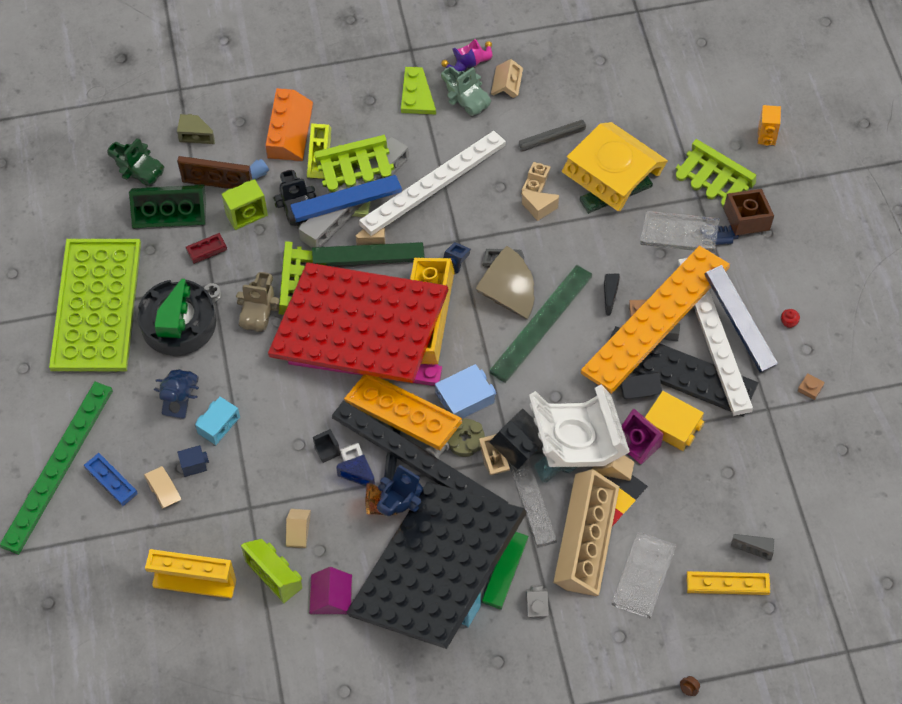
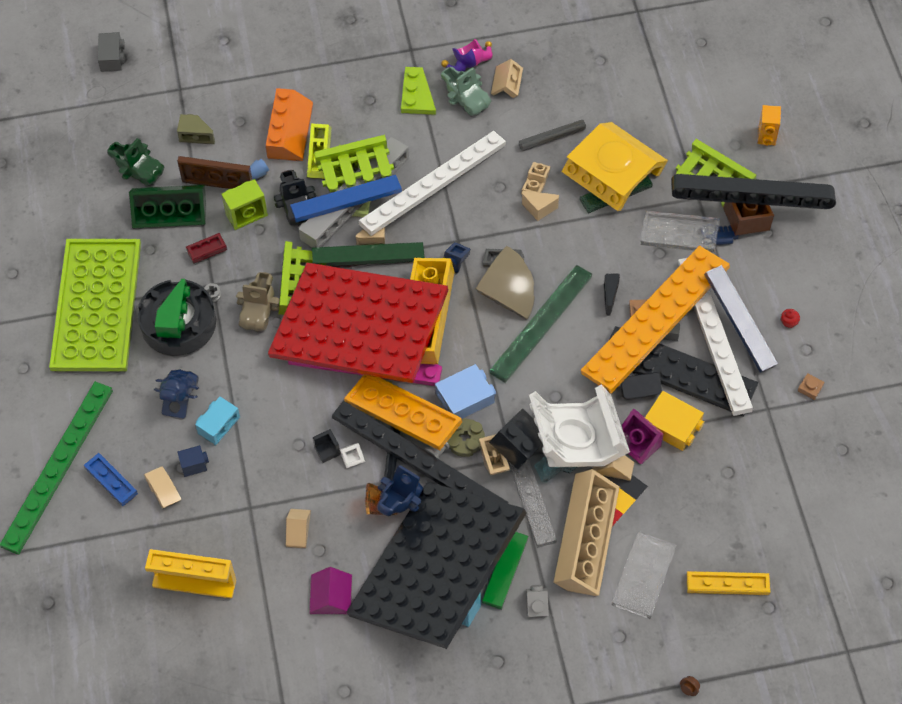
(110, 51): none -> dark grey brick
(272, 569): lime slope -> none
(356, 470): clear blue slope -> none
(753, 191): none -> black beam
(755, 545): dark grey slope -> none

